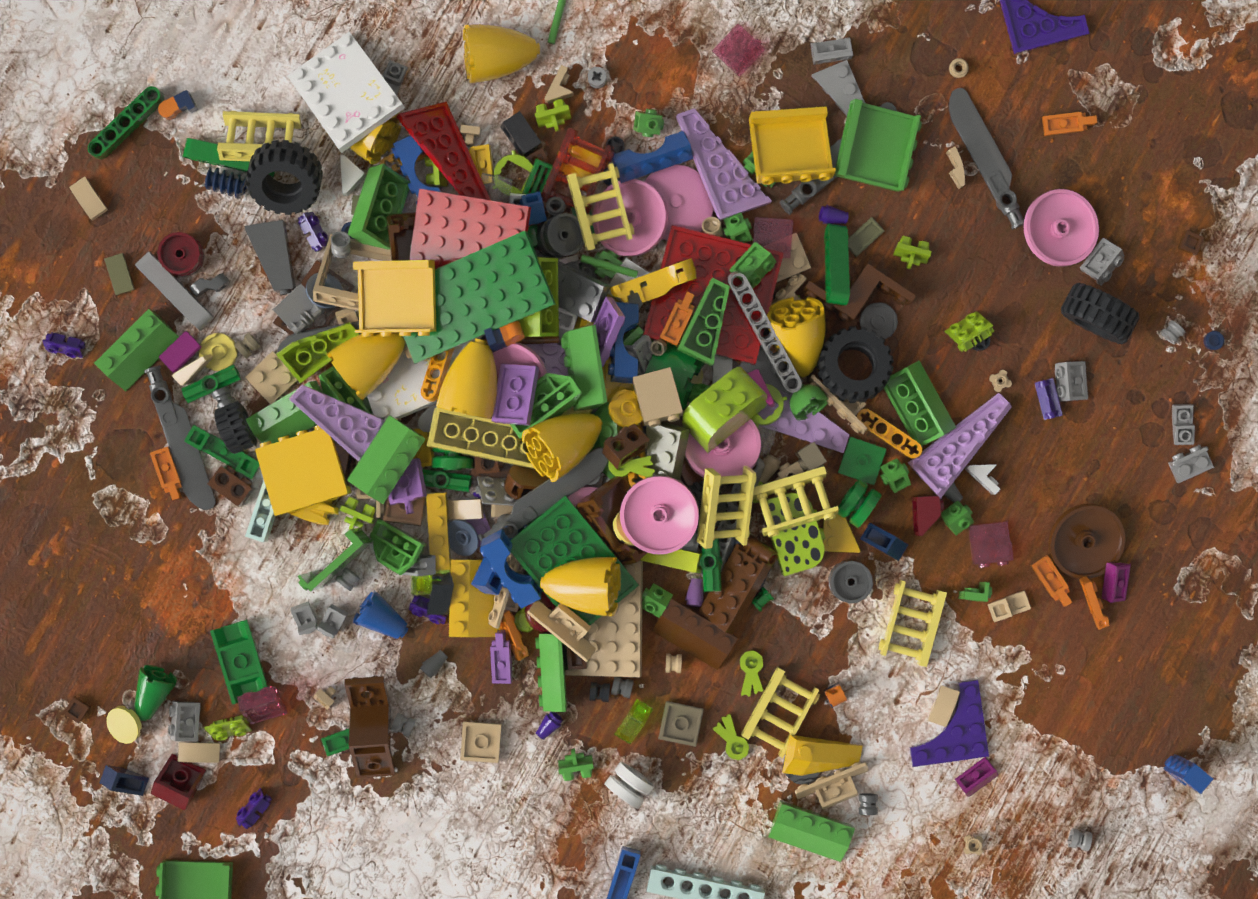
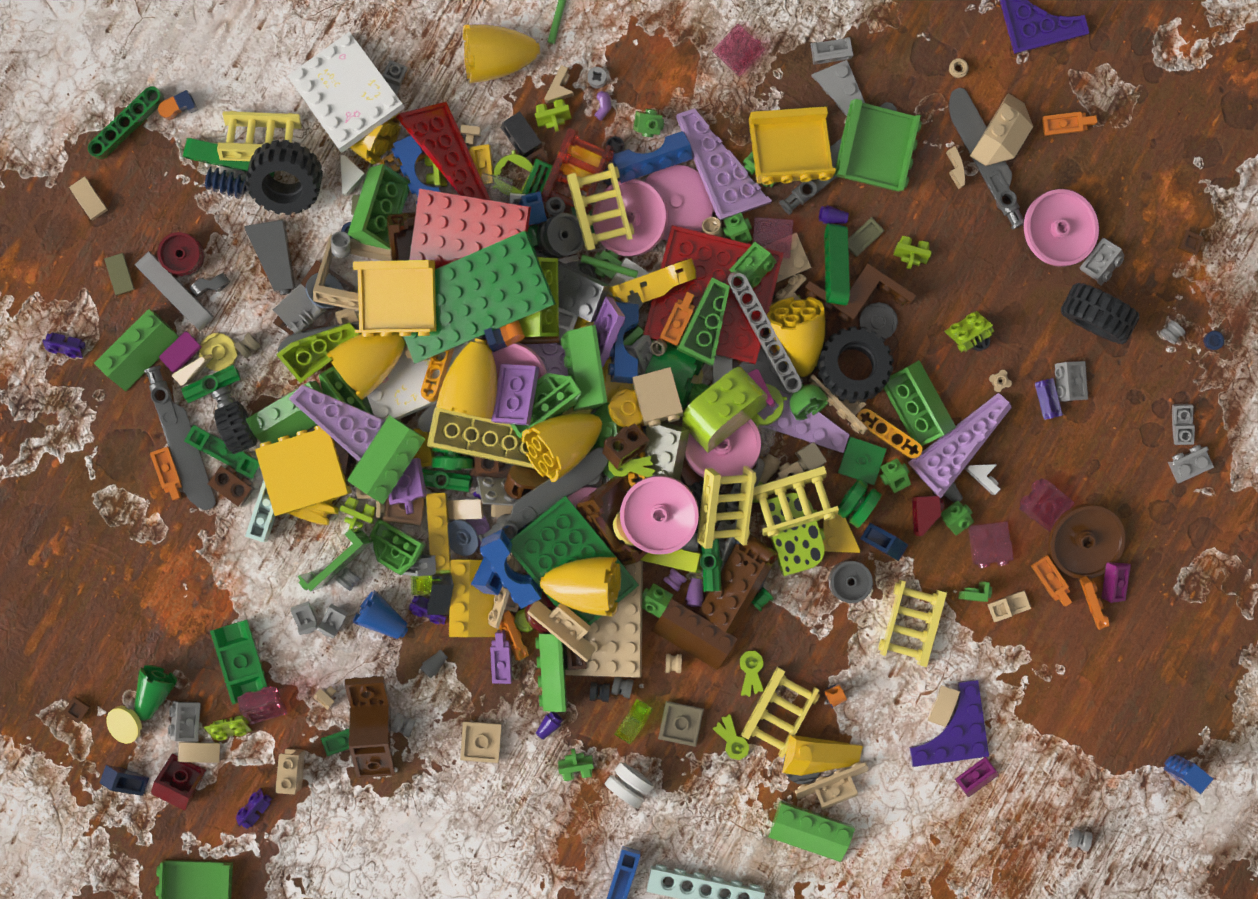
(271, 378): tan plate -> none
(290, 771): none -> tan panel
(310, 223): hinge -> none
(605, 105): none -> medium lavender arm
(675, 579): none -> medium lavender wheel
(868, 804): dark grey wheel -> none
(977, 849): tan plate -> none
(1004, 133): none -> tan wedge
(1045, 503): none -> clear pink plate

